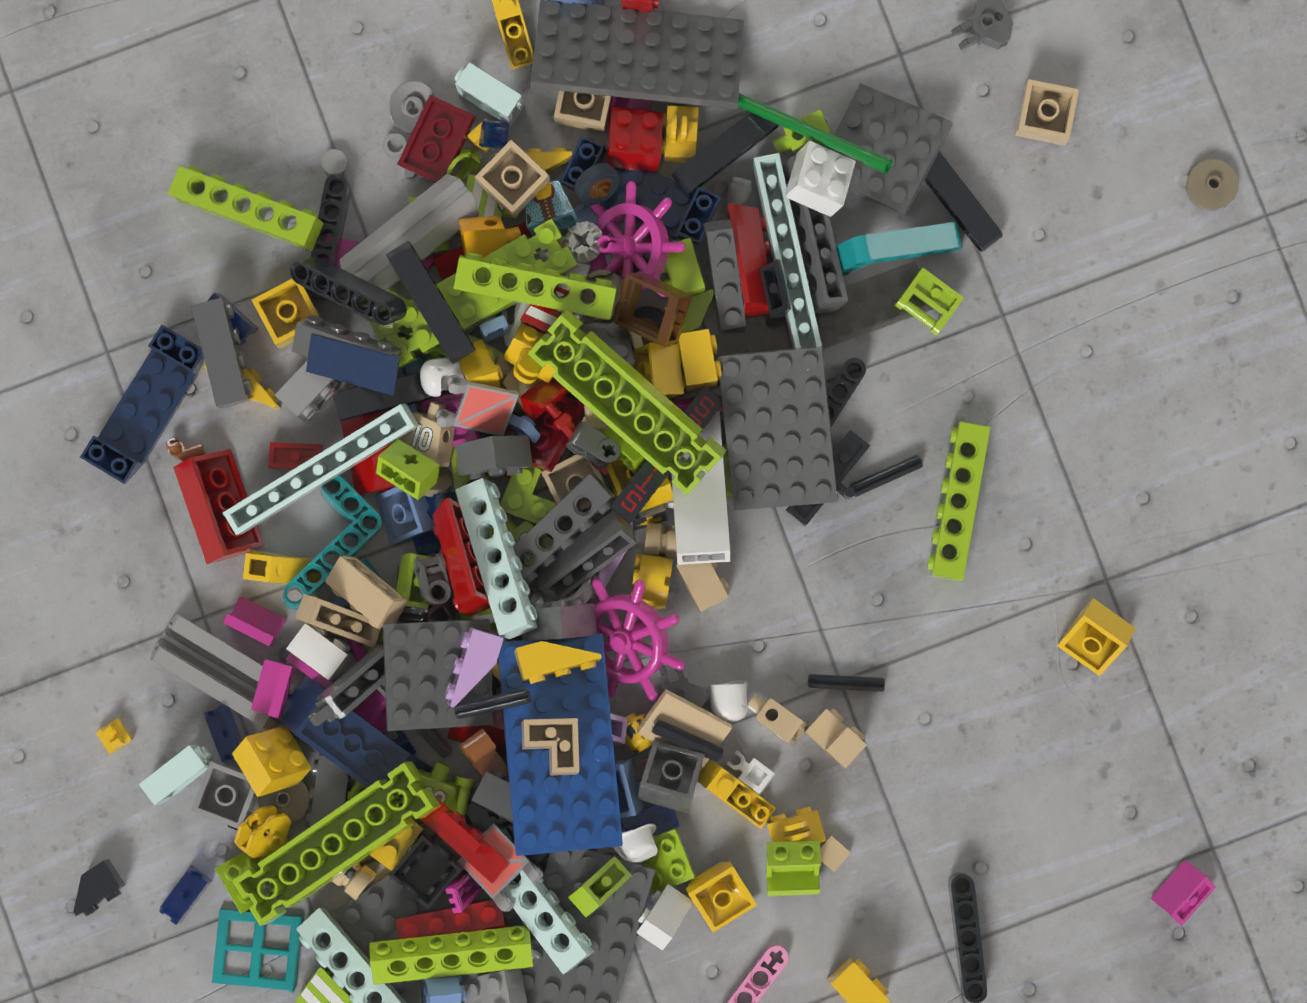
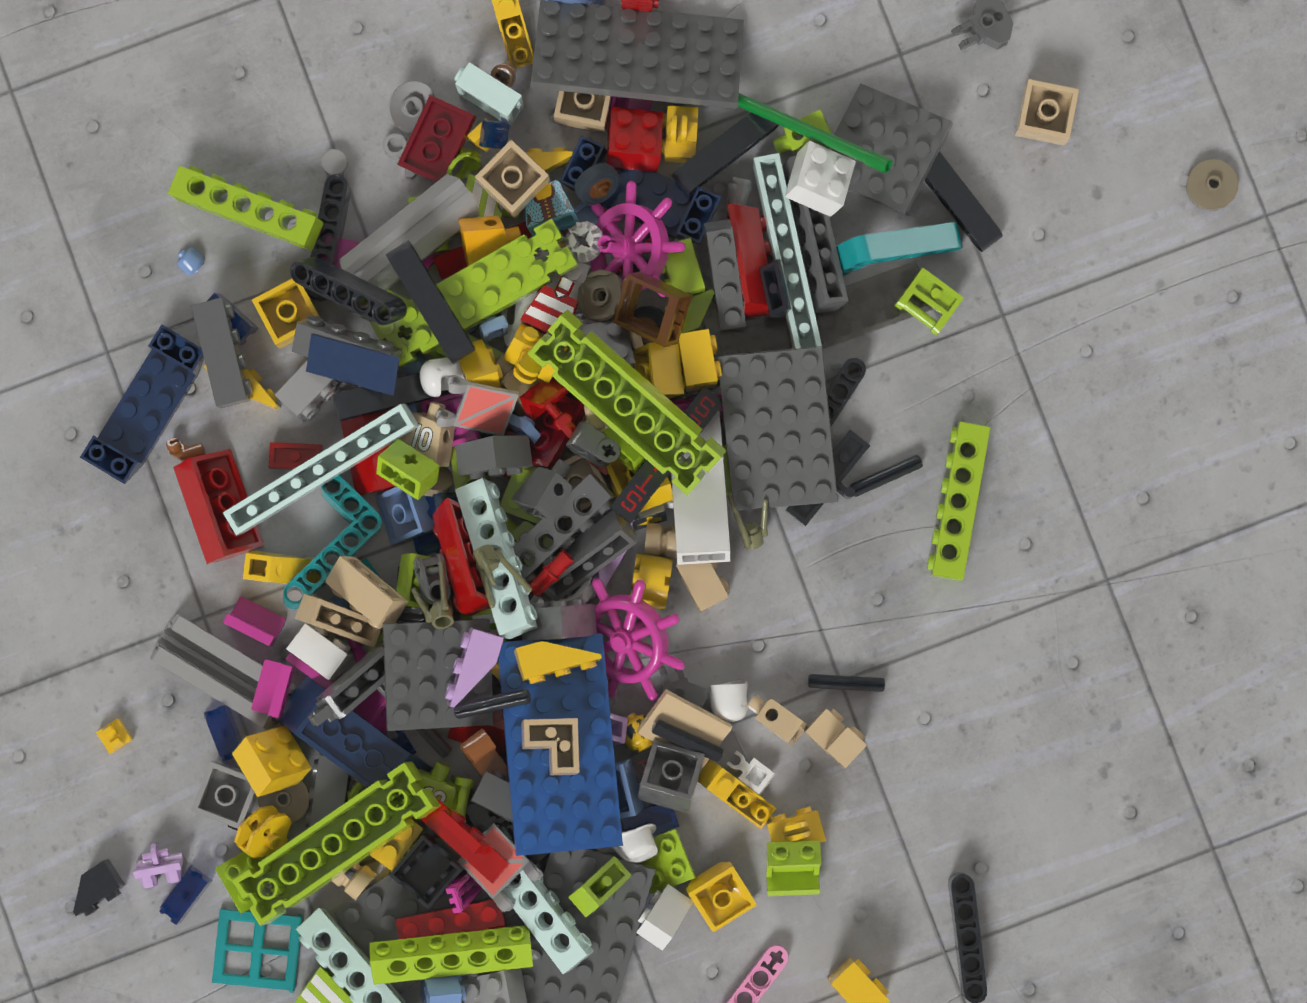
(158, 862): none -> lavender hips
(176, 773): light aqua window -> none
(190, 261): none -> medium blue piece
(442, 611): none -> olive plant
(467, 281): lime brick -> none
(487, 561): none -> olive plant
(506, 78): none -> medium nougat cone
(544, 491): none -> dark grey torso
(551, 572): none -> red axle
(751, 533): none -> olive plant
(833, 853): tan tile -> none
(1096, 637): yellow slope -> none
(1183, 892): dark pink panel -> none

